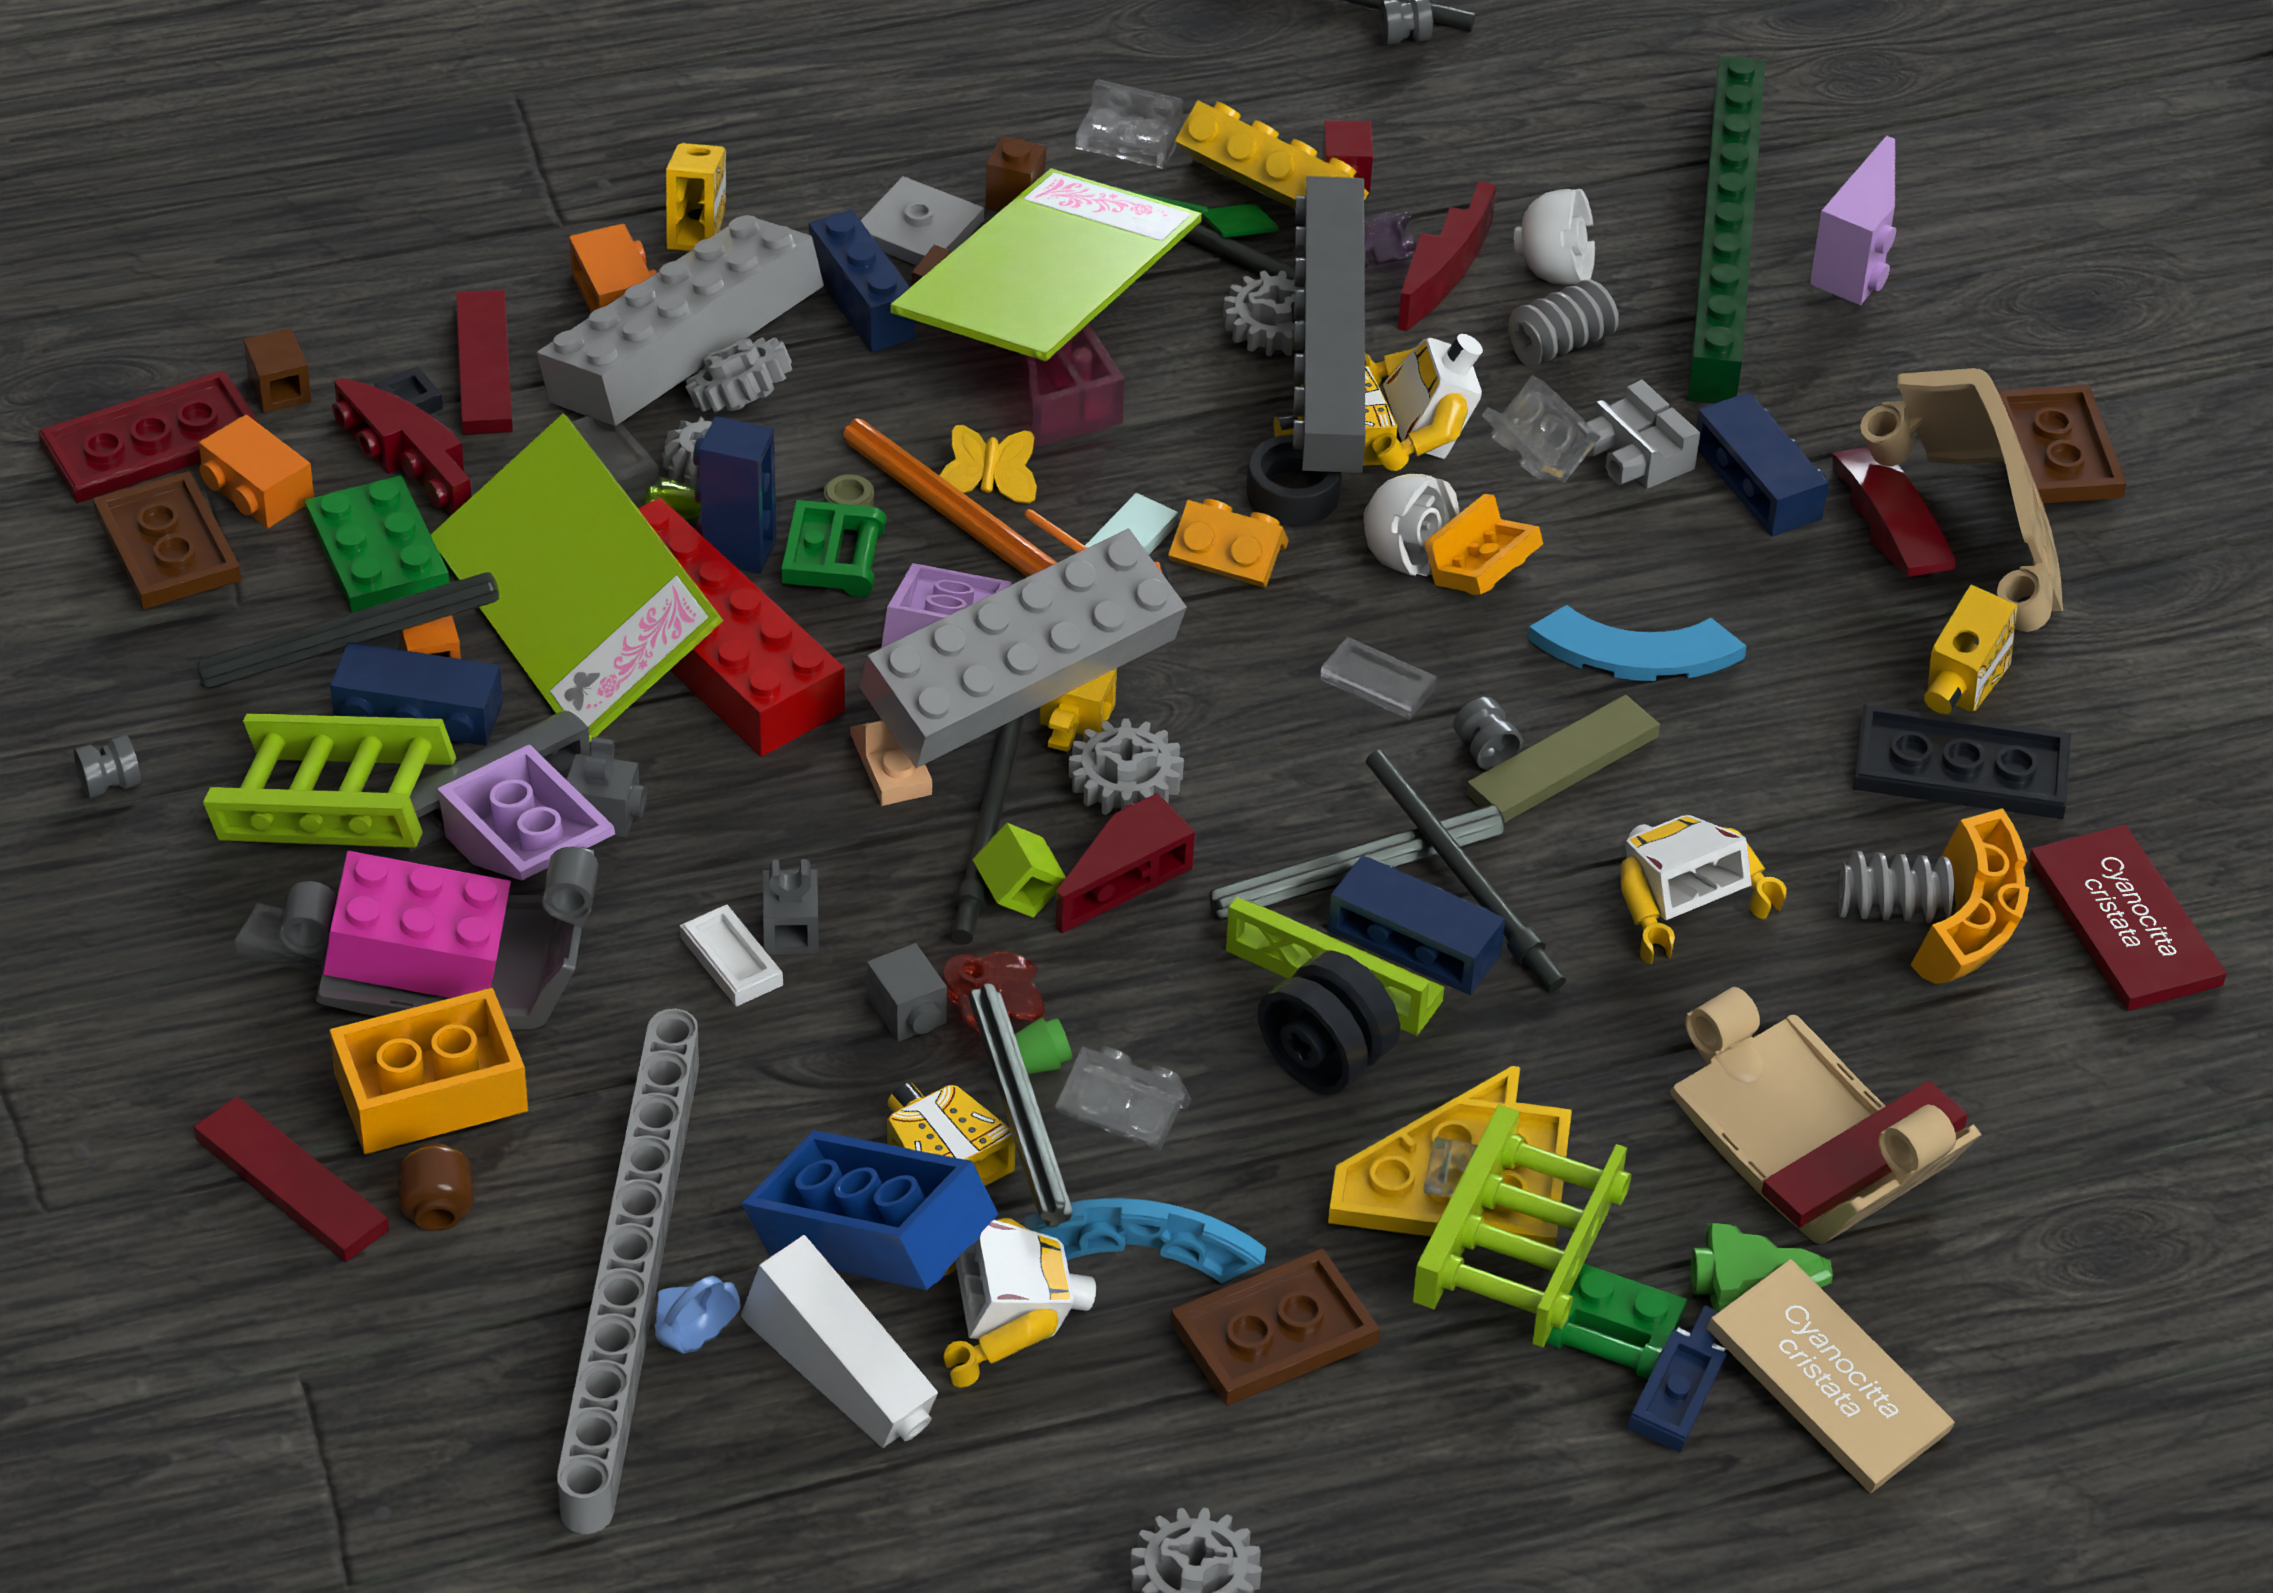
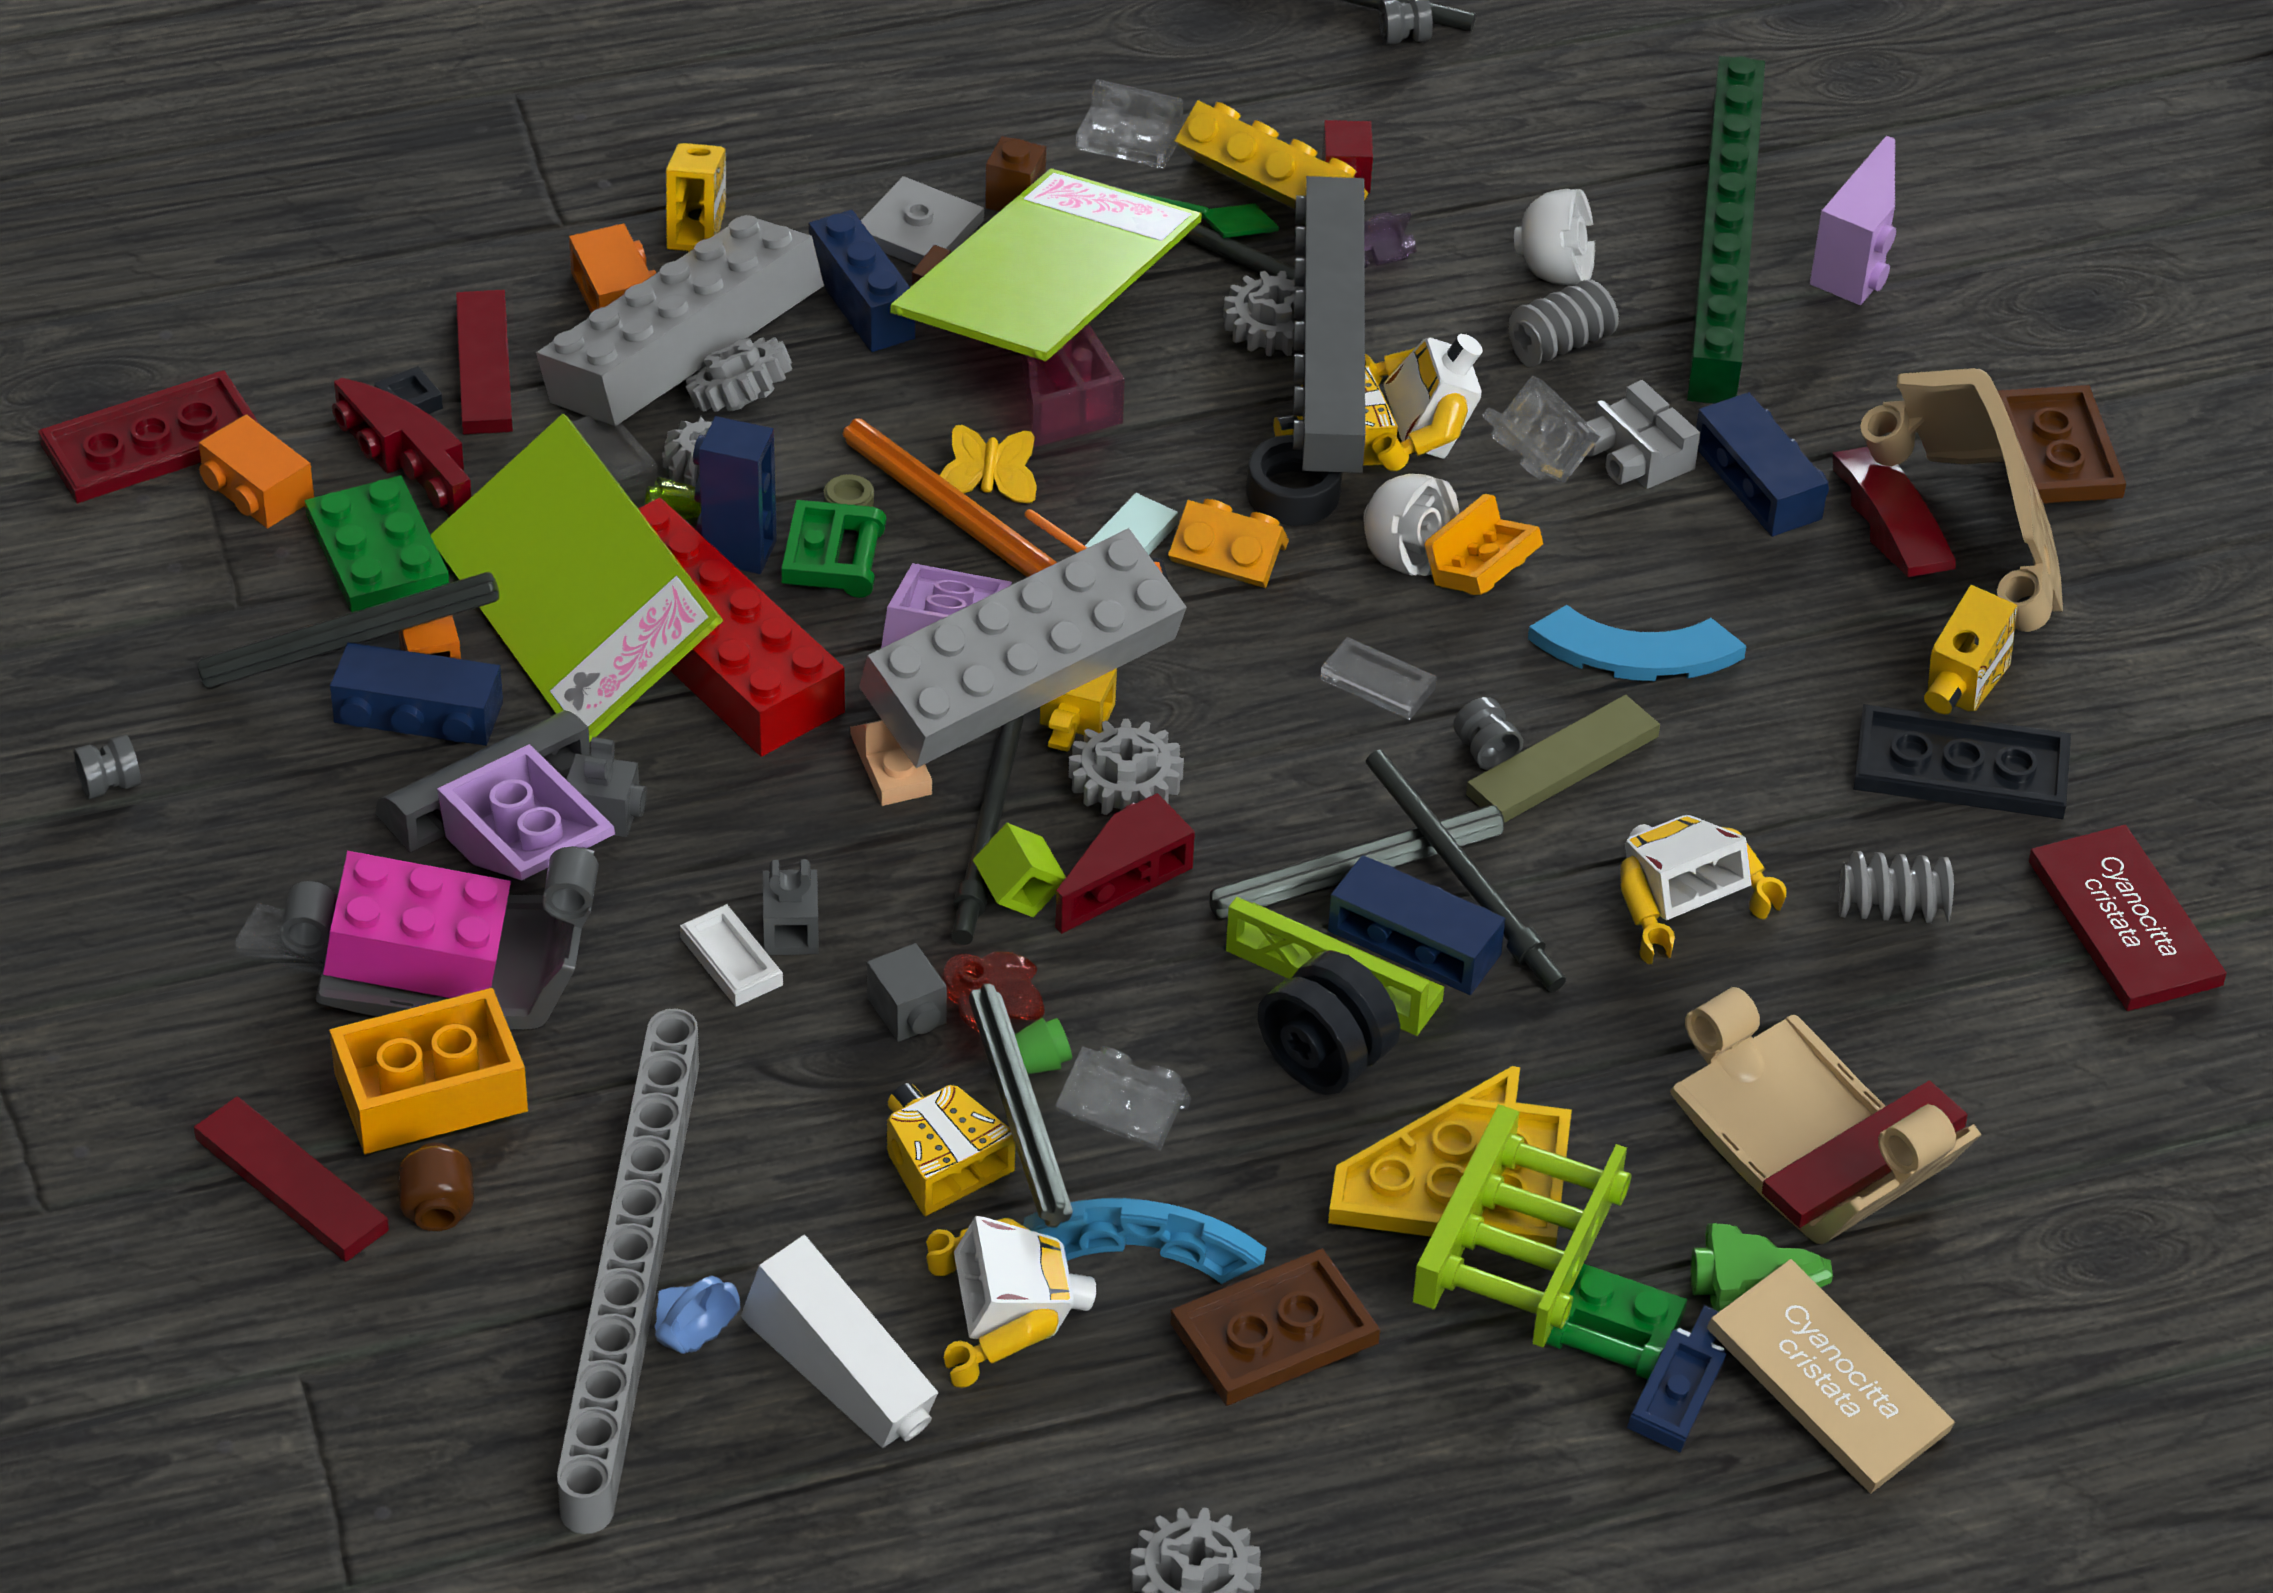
(167, 539): reddish brown plate -> none
(277, 370): reddish brown brick -> none
(330, 816): lime fence -> none
(873, 1208): blue brick -> none
(1444, 259): dark red slope -> none
(1447, 1165): clear tile -> none
(1988, 898): light orange brick -> none

